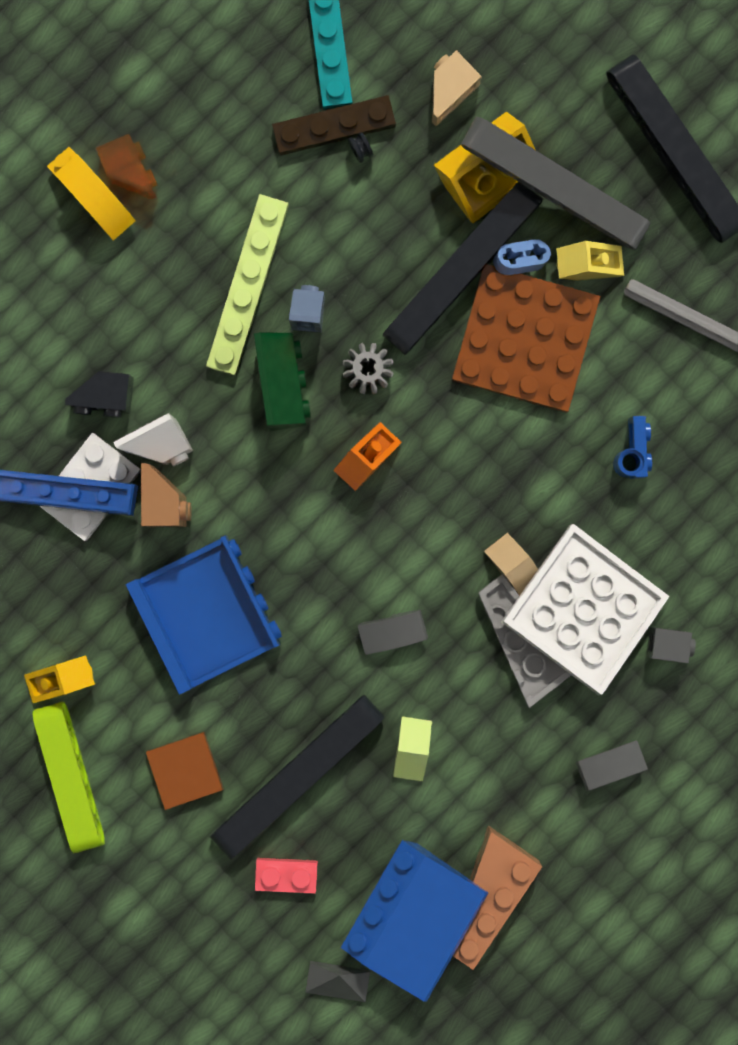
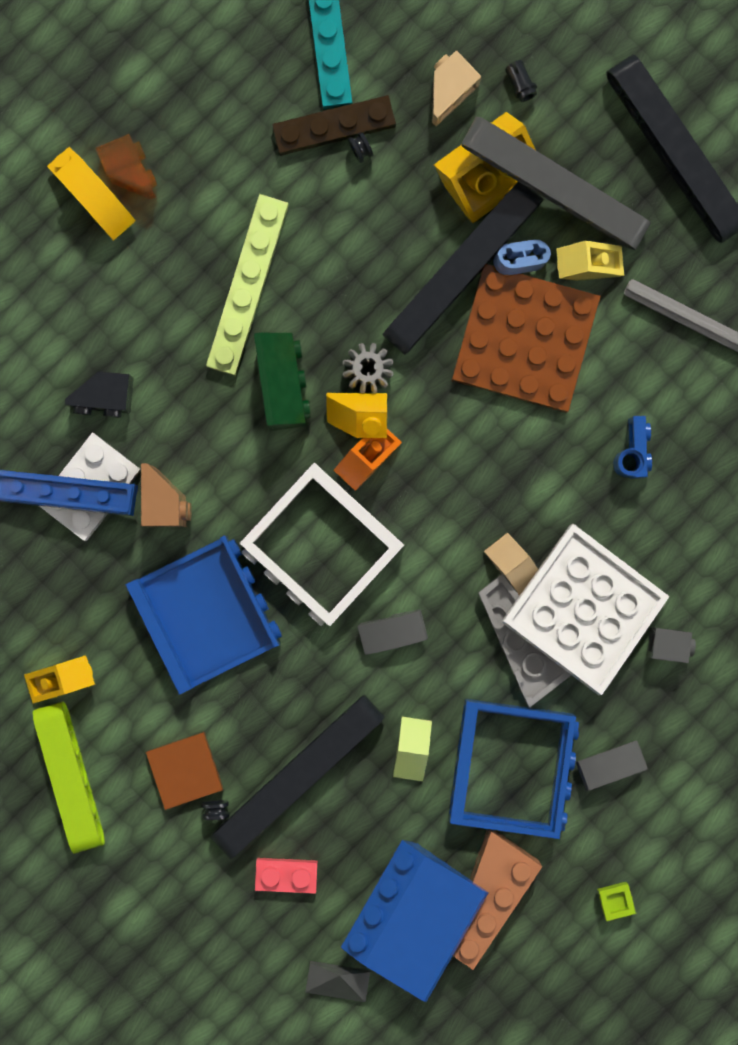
(158, 441): white slope -> none
(215, 810): none -> black bush
(295, 591): none -> white window
(307, 309): sand blue slope -> none
(358, 413): none -> yellow slope
(522, 83): none -> black pin
(561, 788): none -> blue window
(616, 901): none -> lime plate

